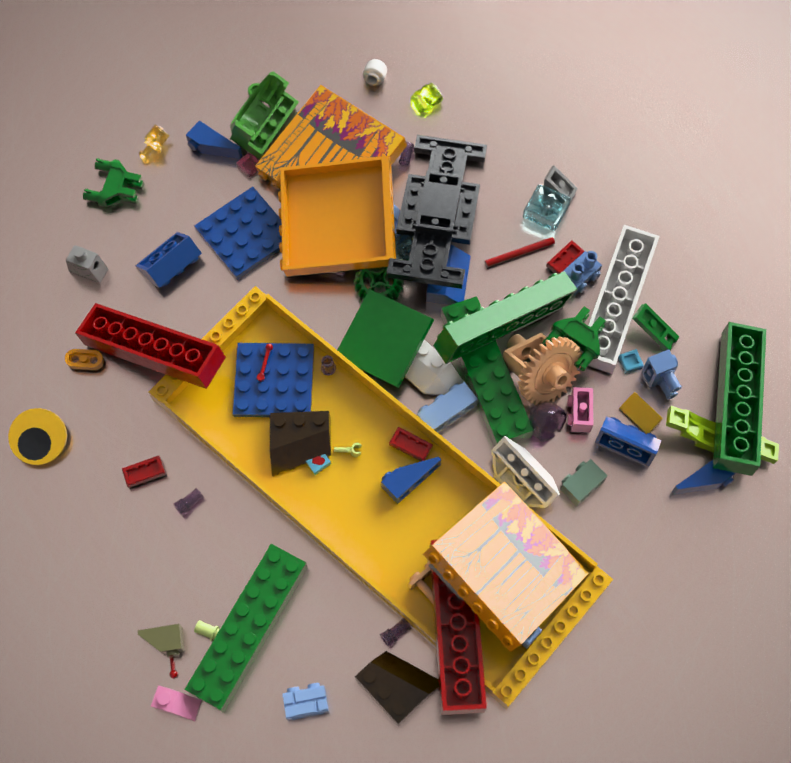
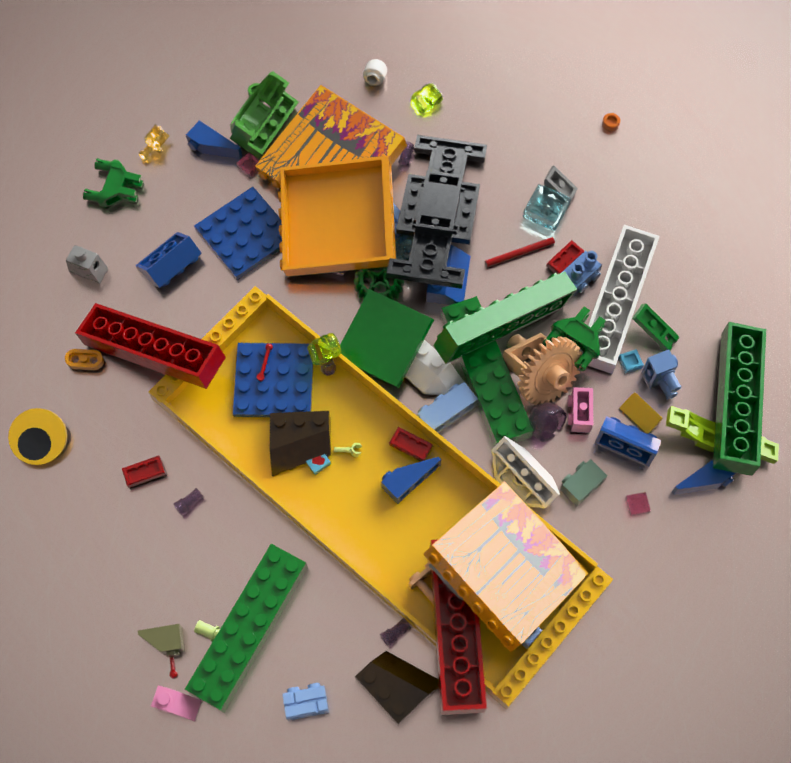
(329, 347): none -> clear neon green piece
(611, 122): none -> orange tile
(637, 504): none -> clear pink tile

